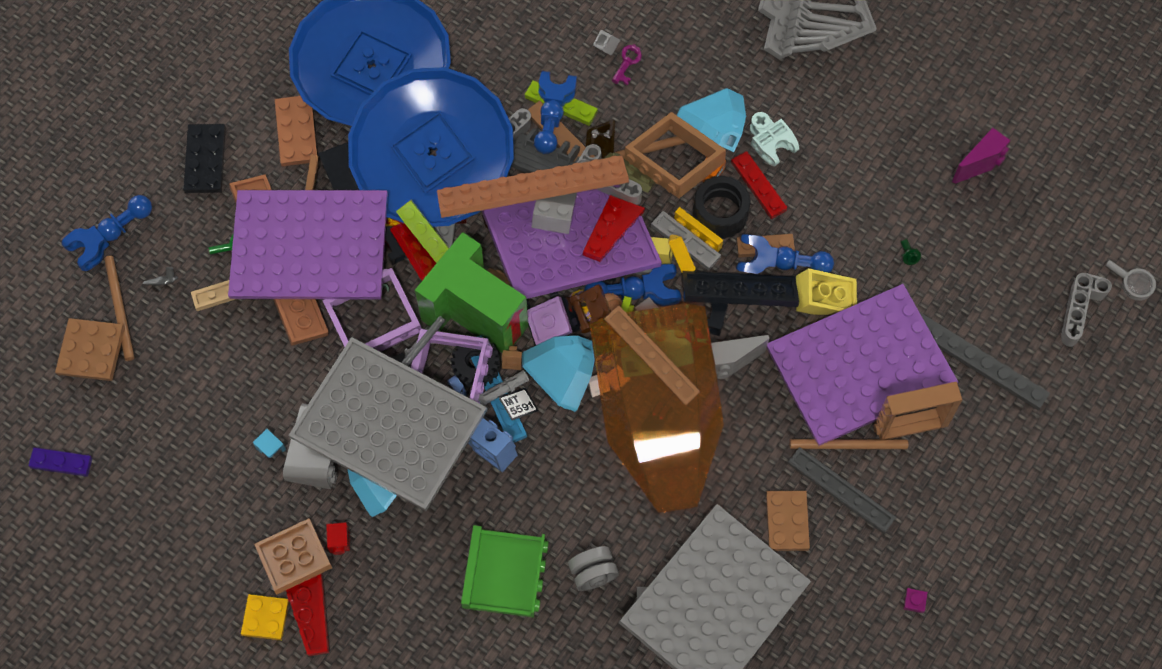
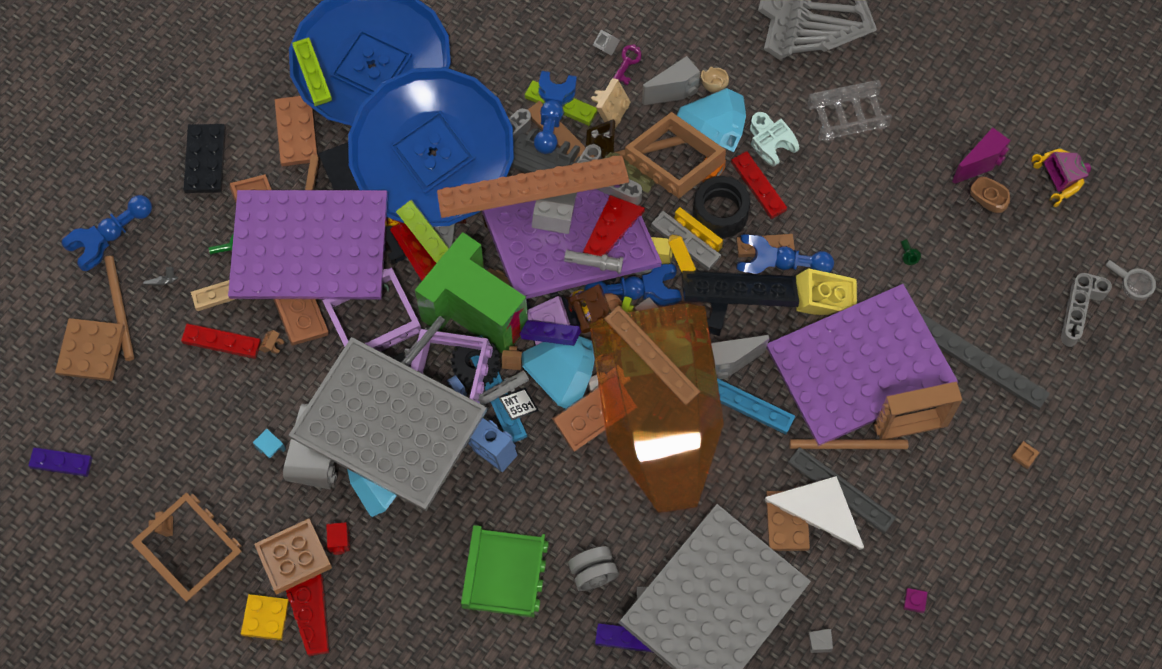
(166, 527): none -> medium nougat tile
(207, 516): none -> medium nougat window
(221, 341): none -> red plate
(269, 341): none -> medium nougat tile
(312, 71): none -> lime plate
(550, 332): none -> dark purple plate
(581, 420): none -> nougat plate
(602, 262): none -> light grey pin
(612, 102): none -> tan plate
(618, 637): none -> dark purple plate
(672, 84): none -> light grey slope
(714, 79): none -> tan hair
(755, 407): none -> dark azure plate
(820, 641): none -> light grey slope
(821, 506): none -> white tile
(852, 94): none -> clear fence
(990, 194): none -> medium nougat piece
(1025, 455): none -> medium nougat tile
(1065, 170): none -> magenta torso

